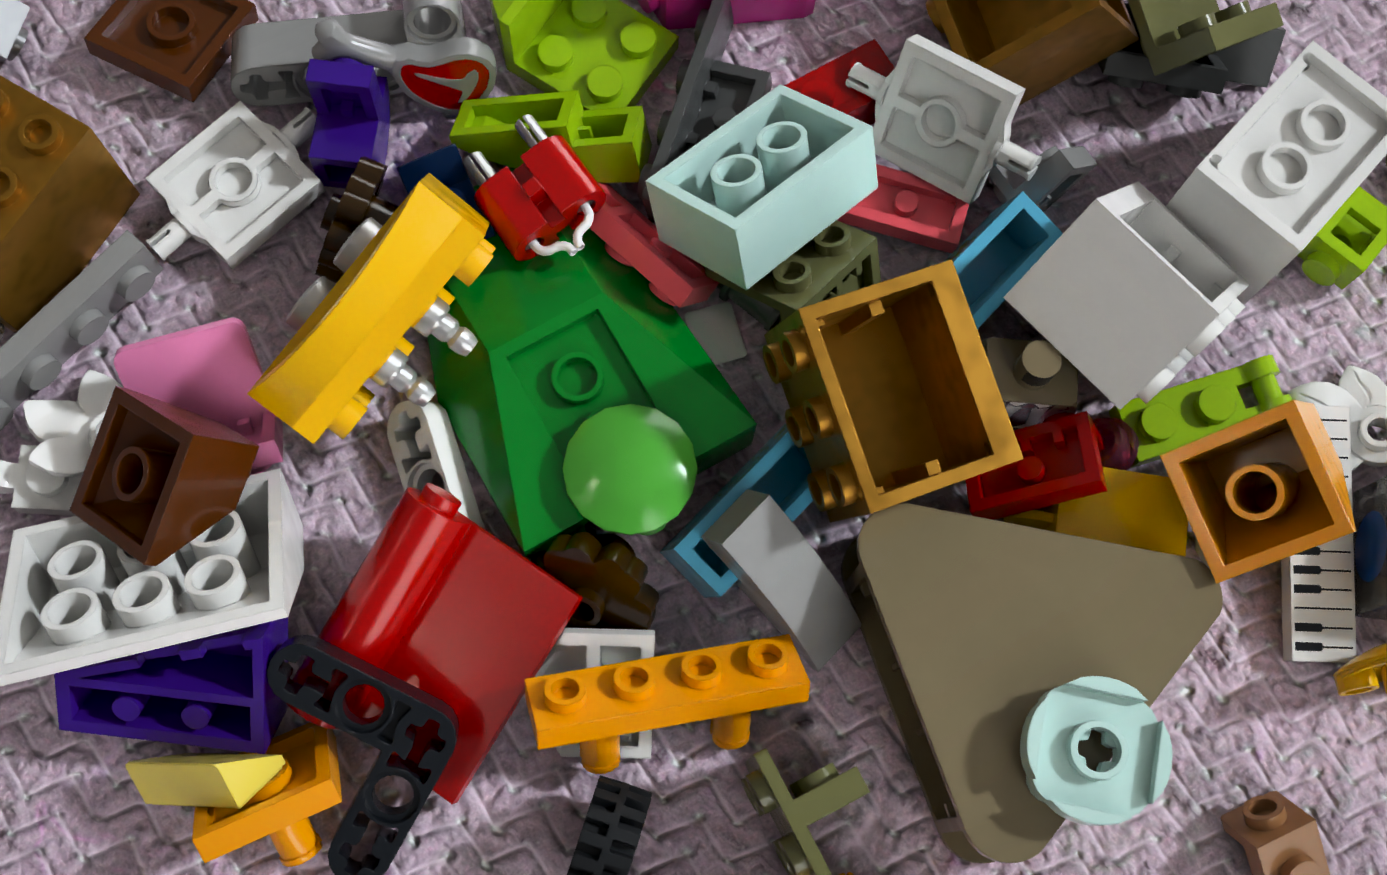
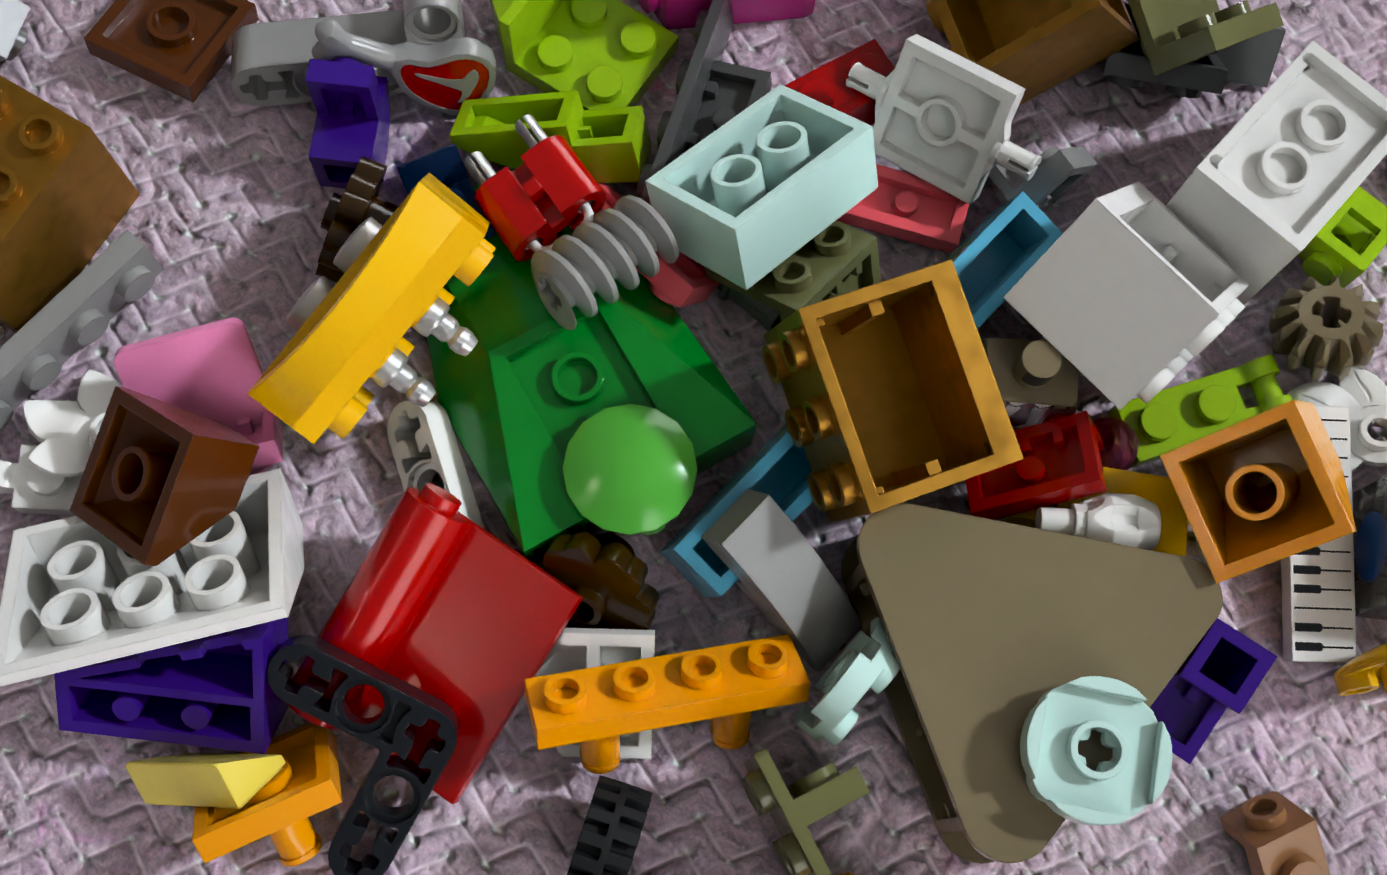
(235, 184): white plate -> none
(600, 254): none -> light grey piece
(717, 332): white sticker -> none
(858, 667): none -> light aqua plate
(1107, 518): none -> white piece
(1214, 677): none -> dark purple brick
(1326, 328): none -> dark tan gear

